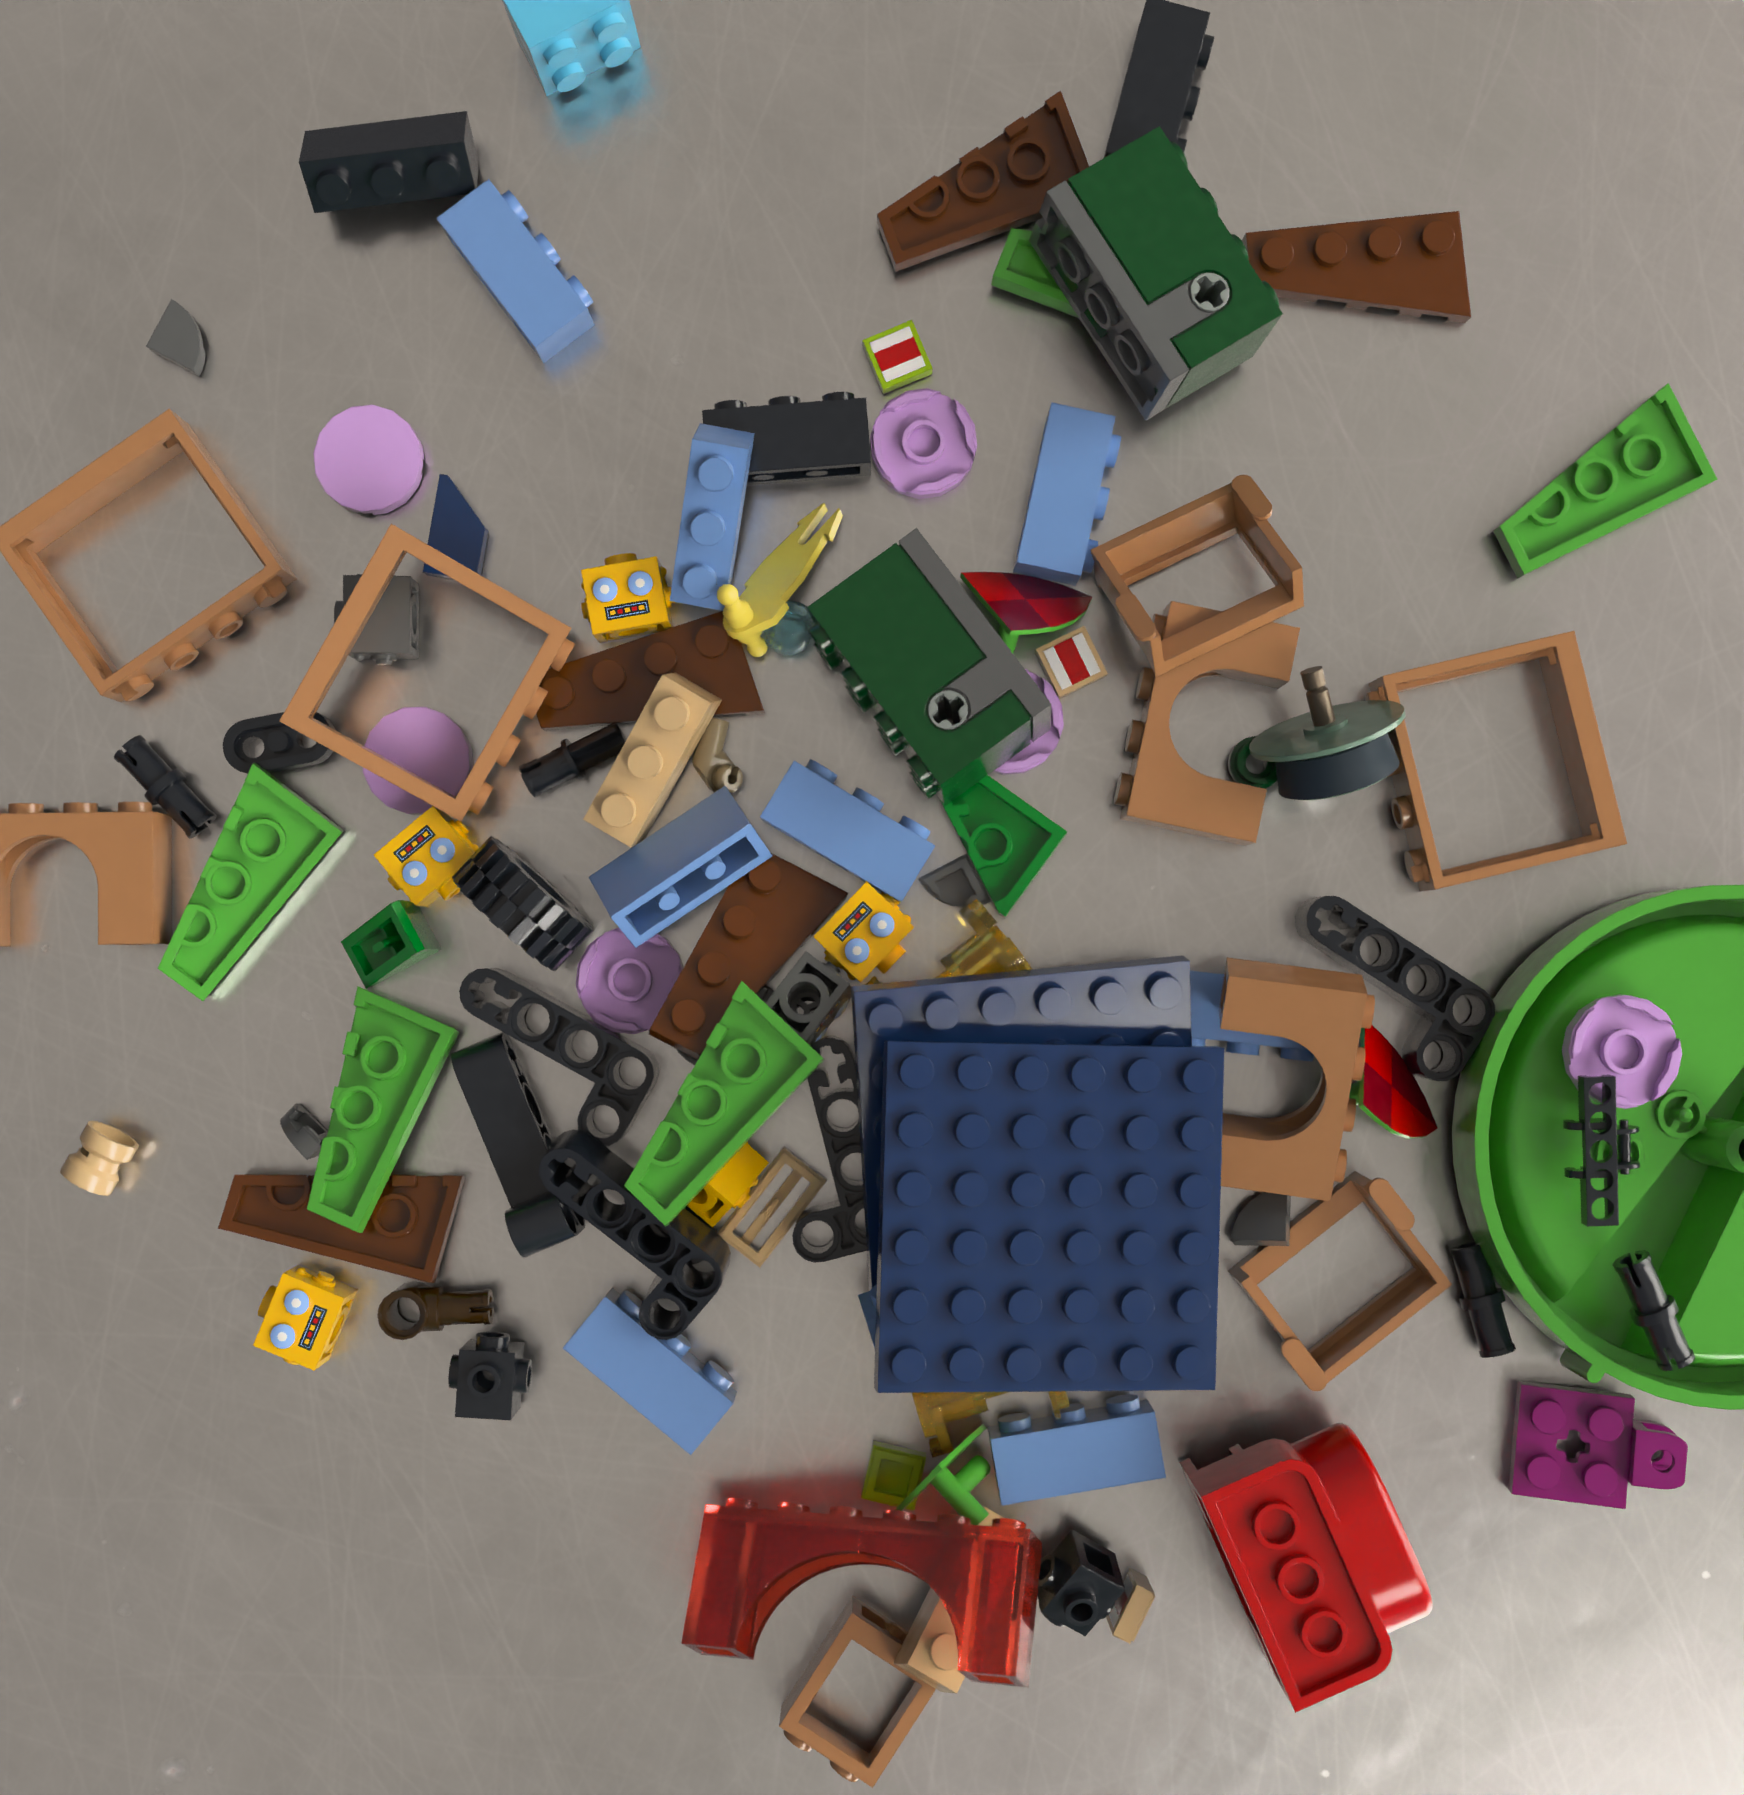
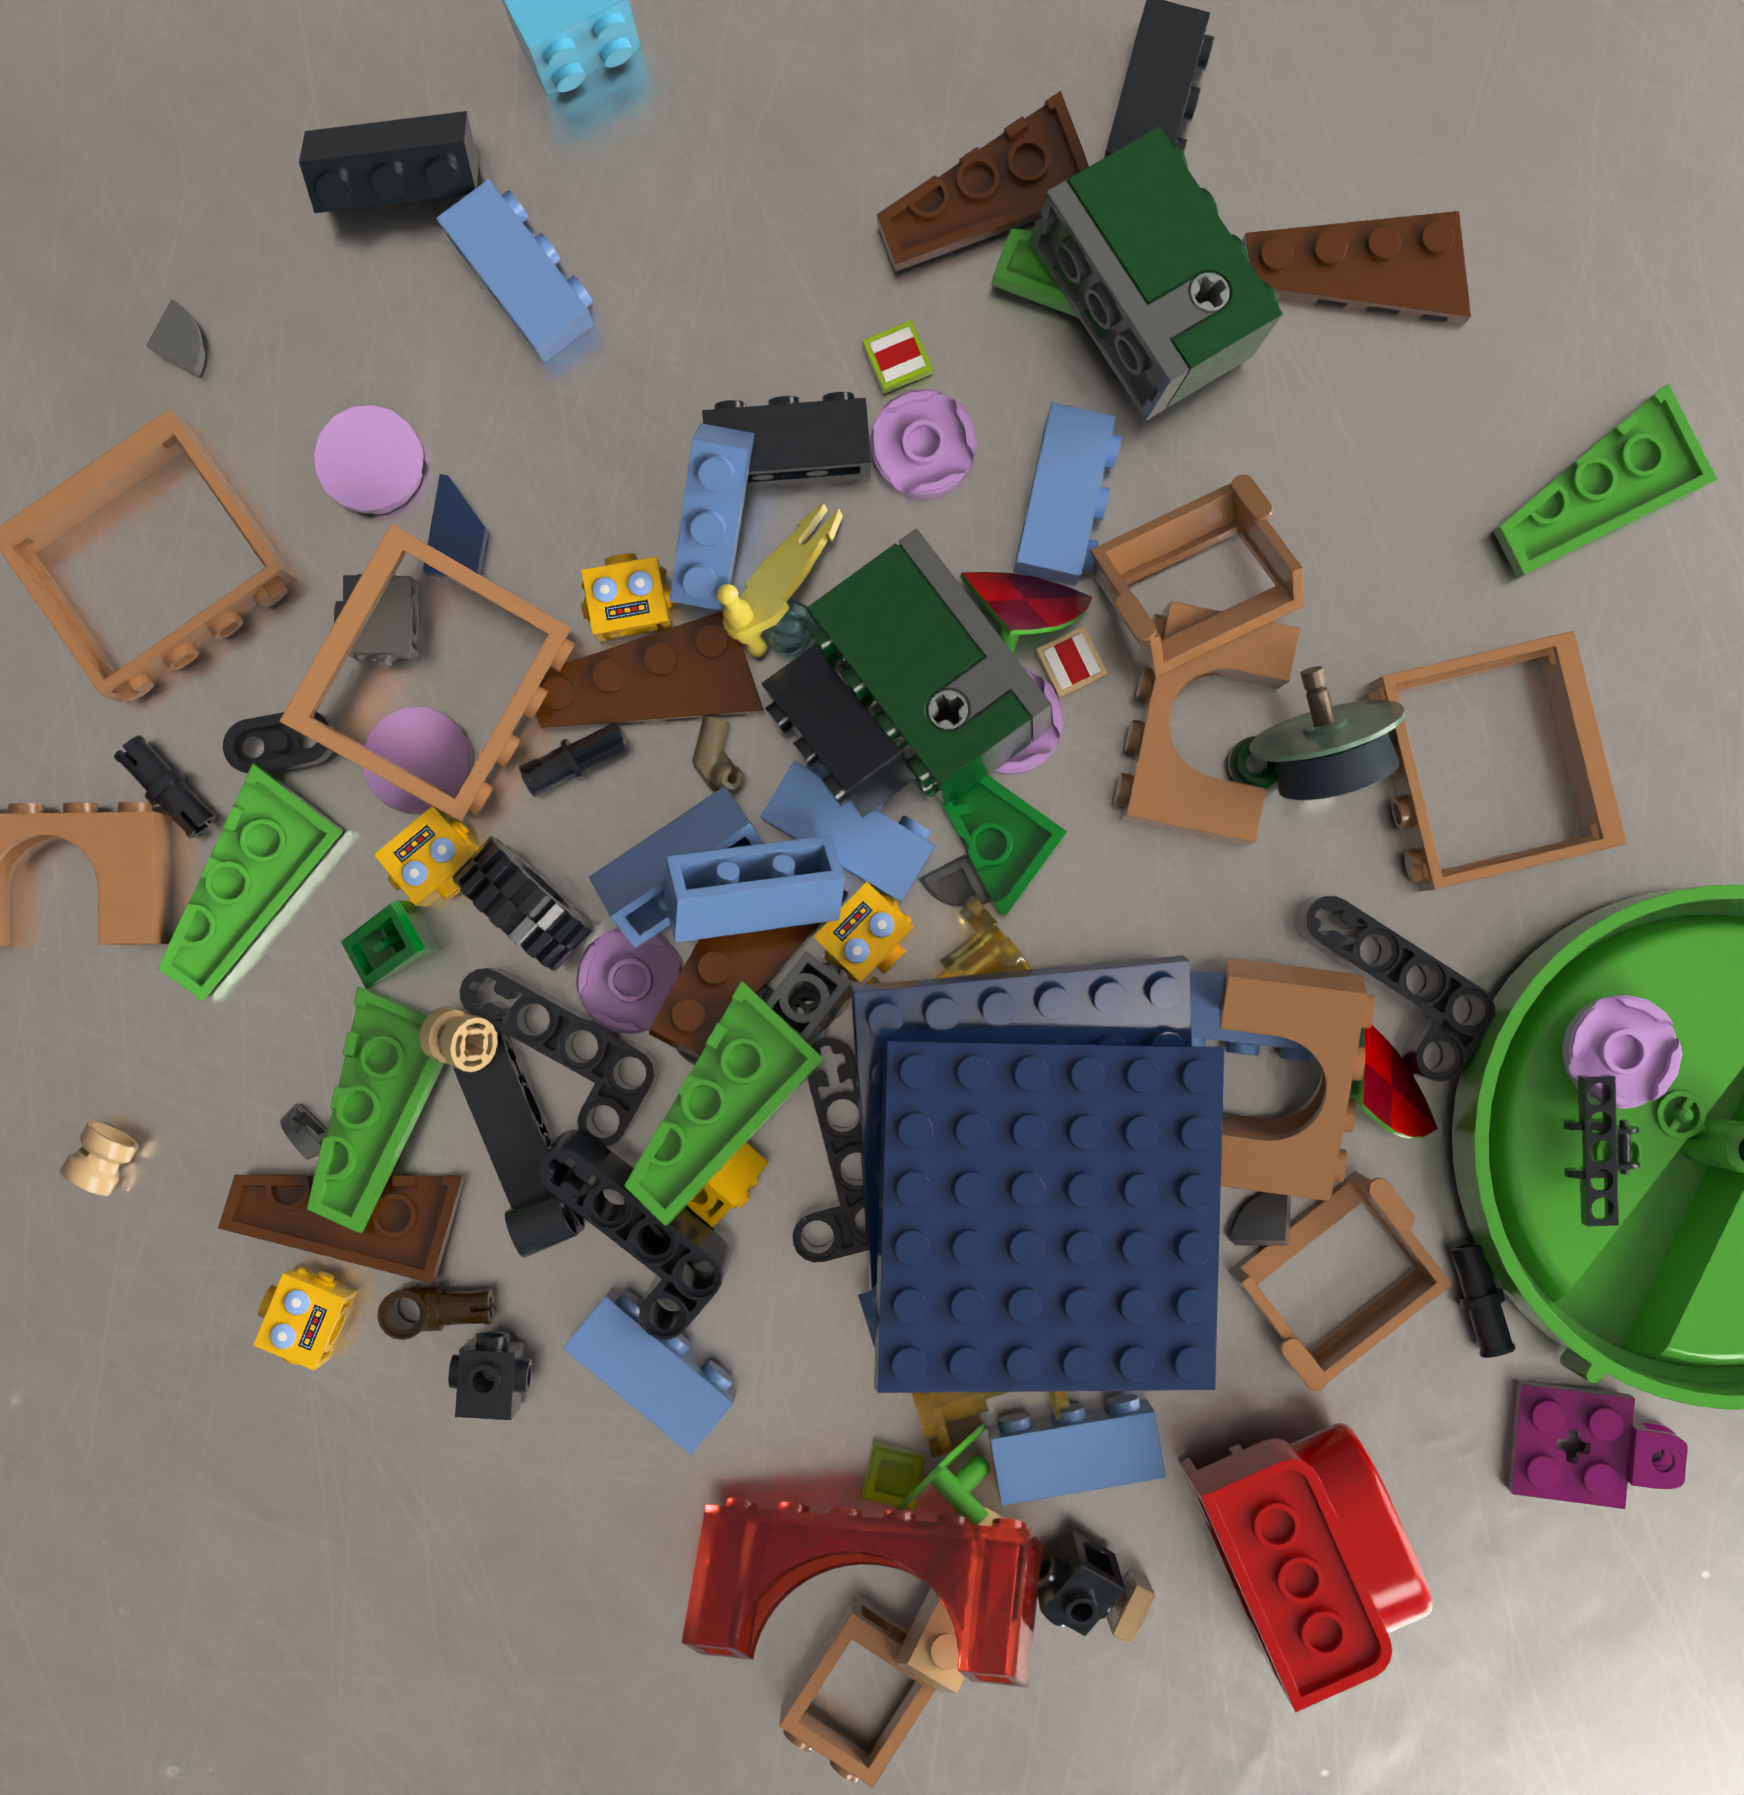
(458, 1039): none -> tan wheel
(652, 759): tan brick -> none
(753, 888): none -> medium blue brick
(800, 1169): tan tile -> none
(836, 733): none -> black brick
(1654, 1310): black pin -> none

